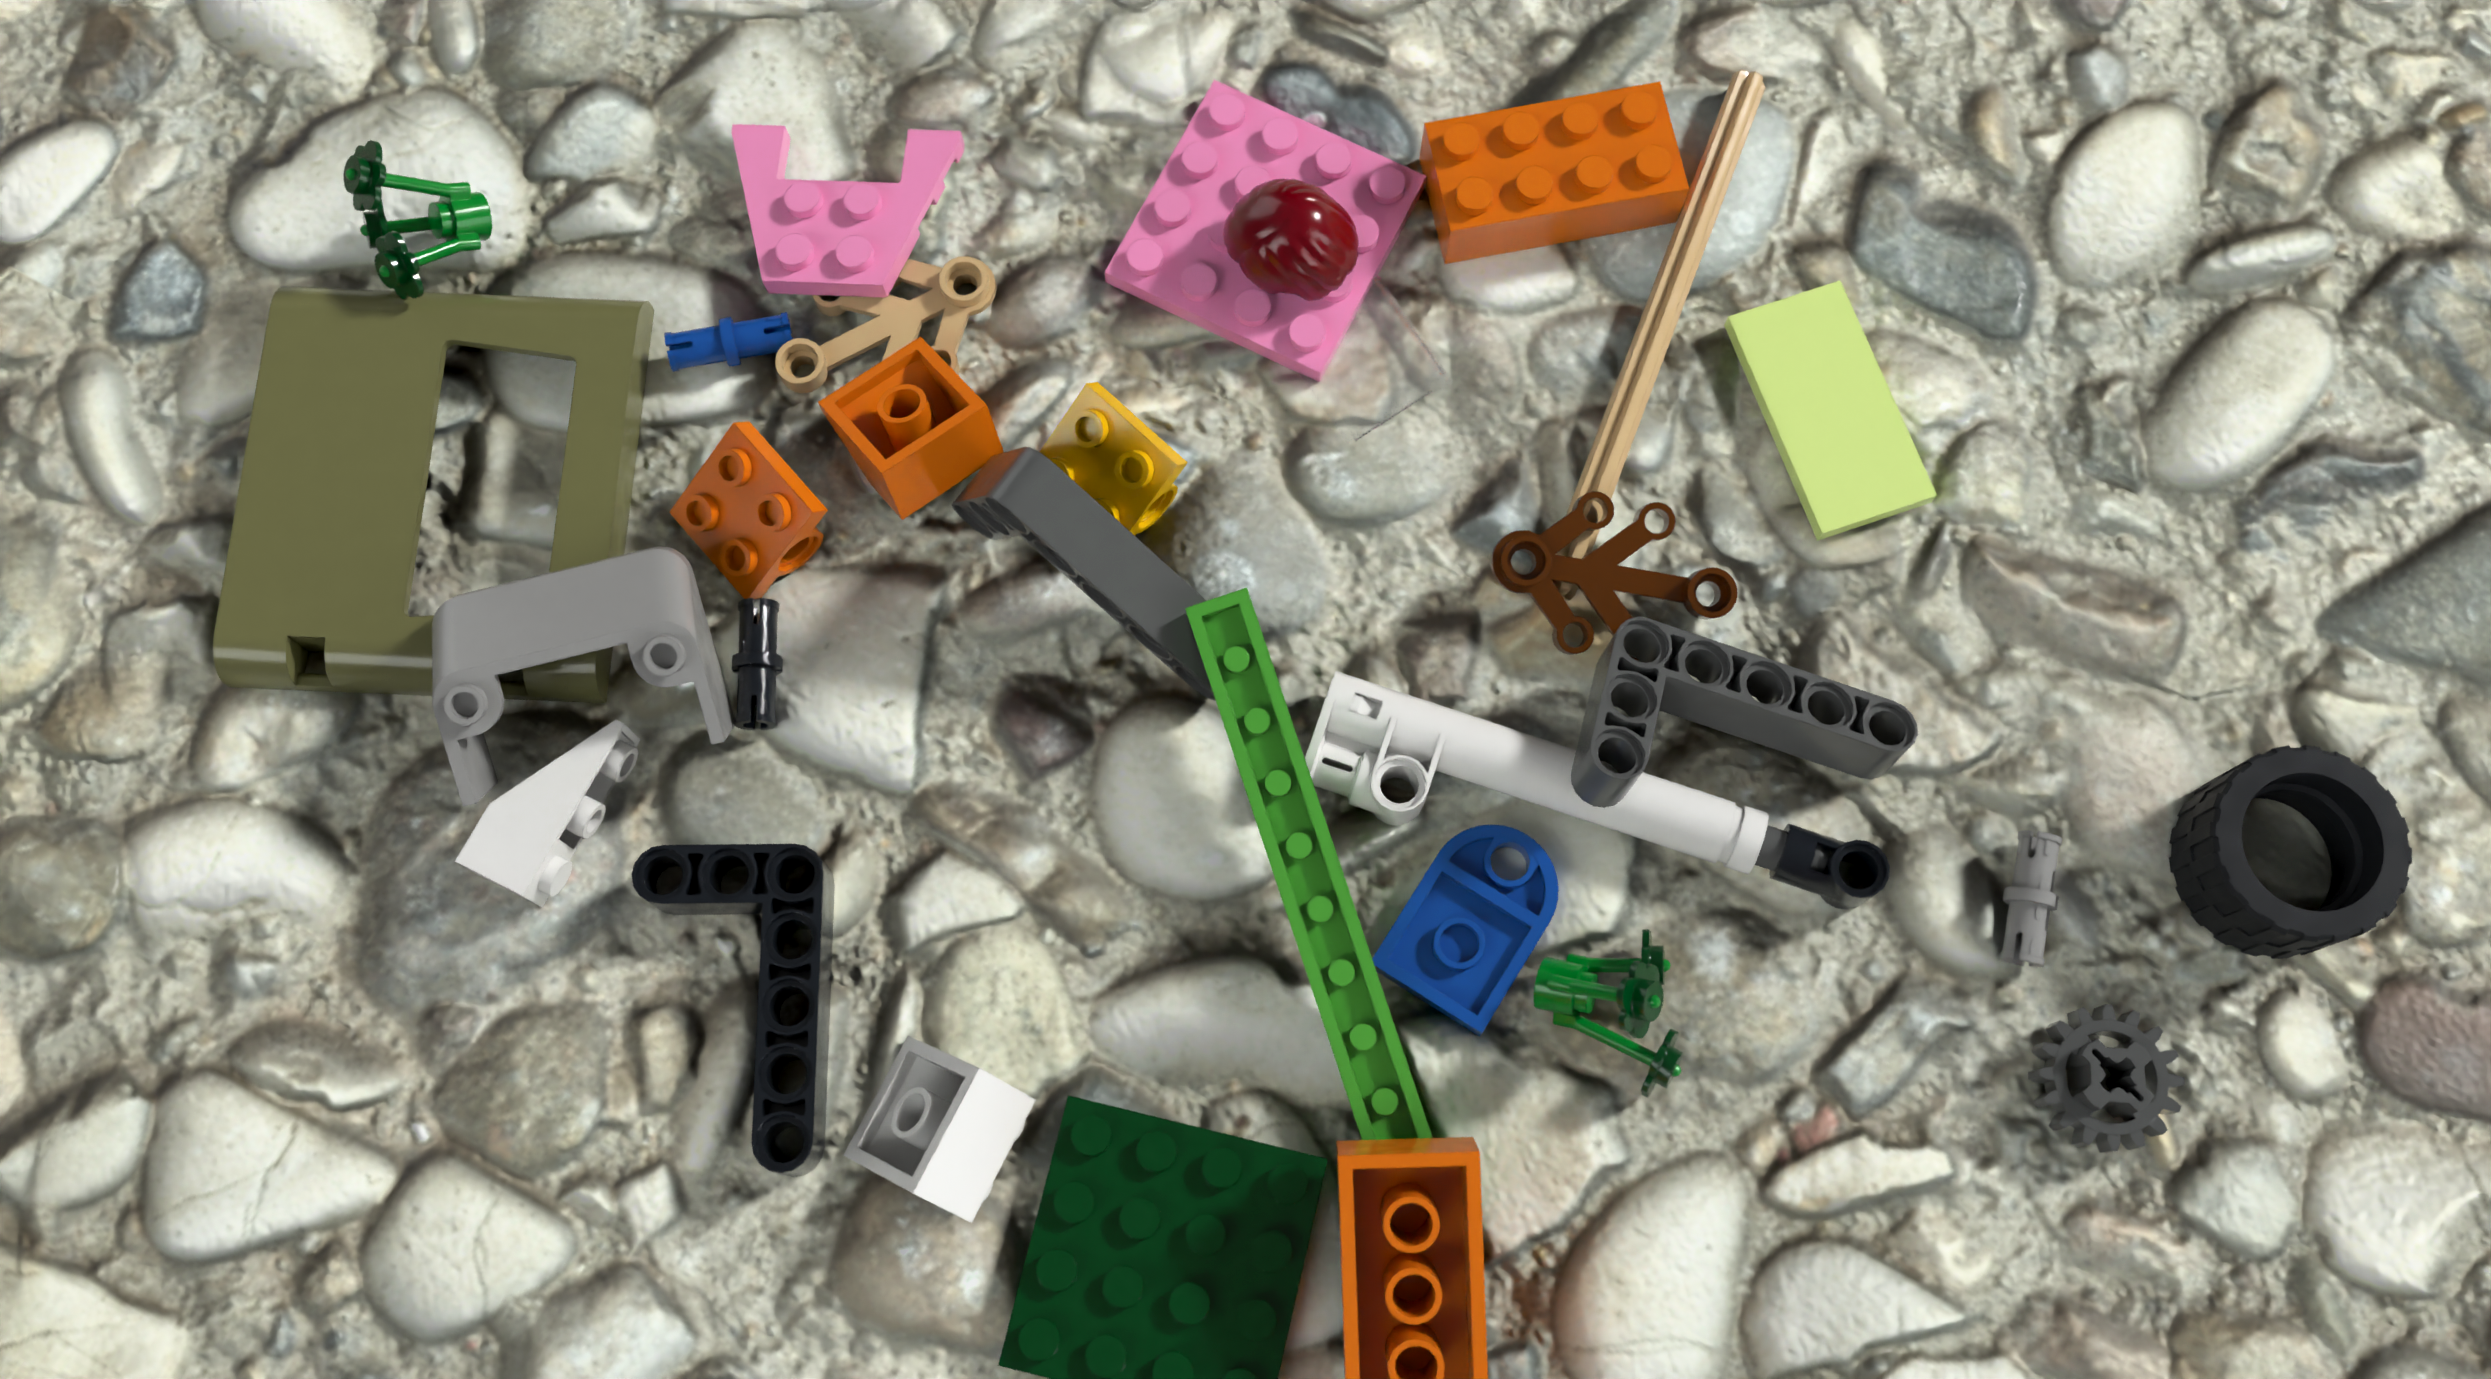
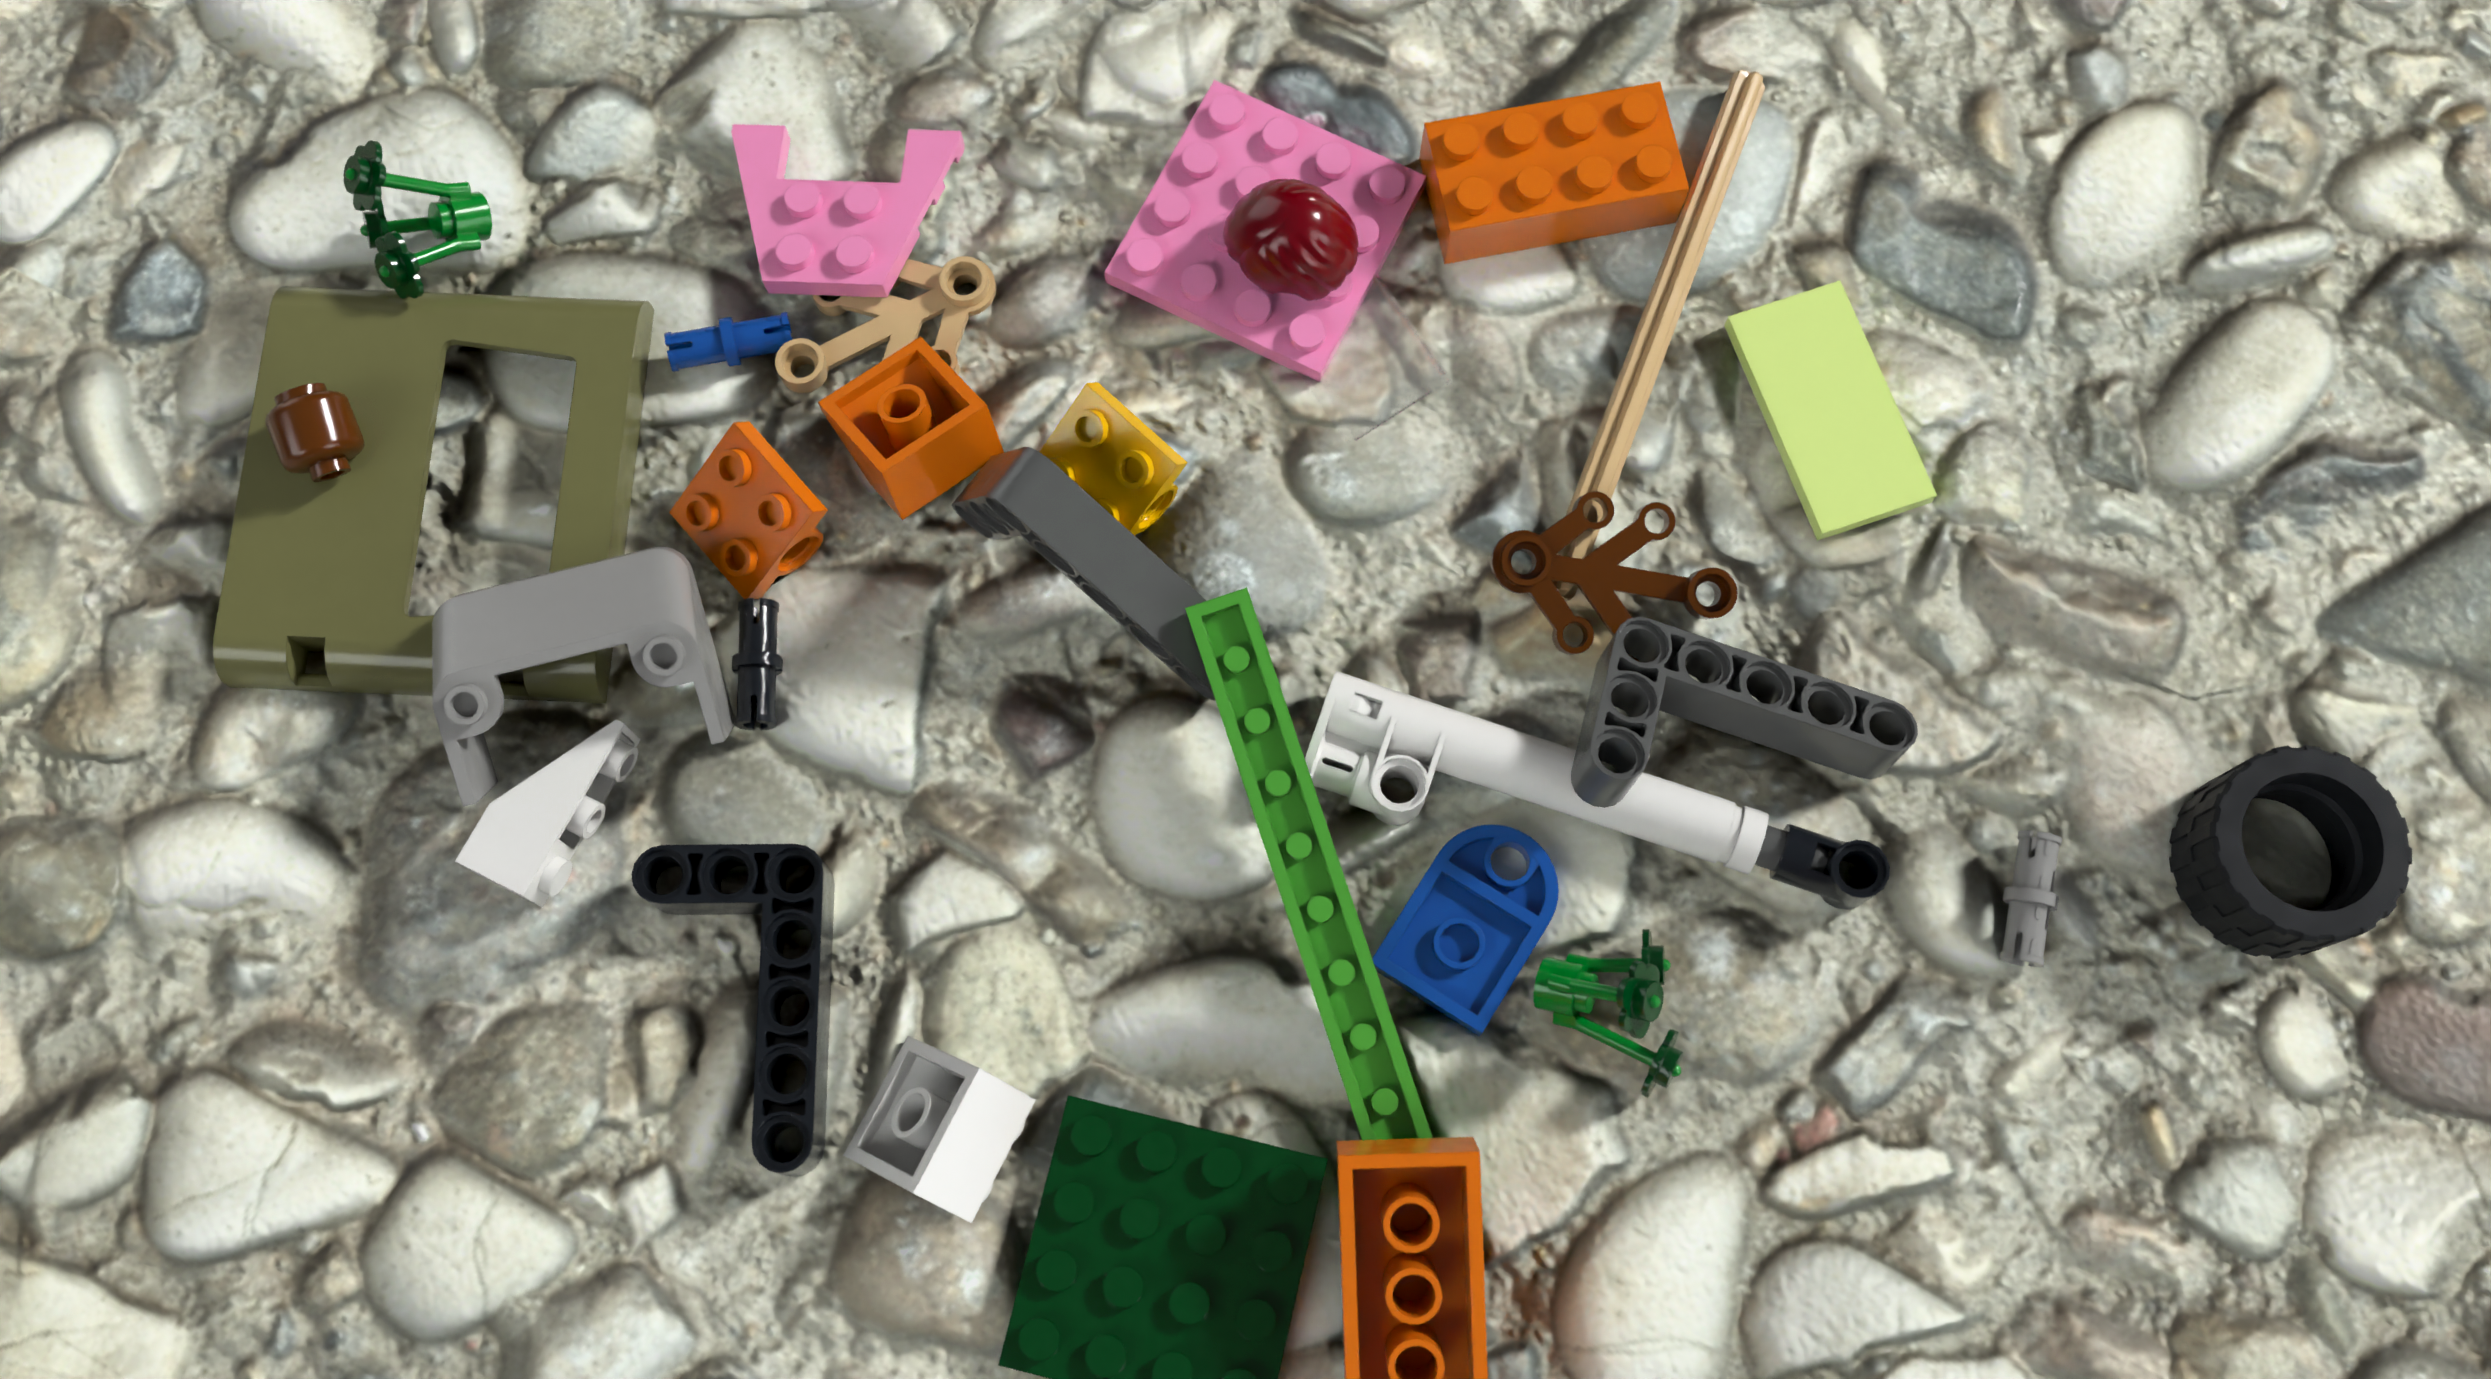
(314, 431): none -> reddish brown head
(2136, 1082): dark grey gear -> none

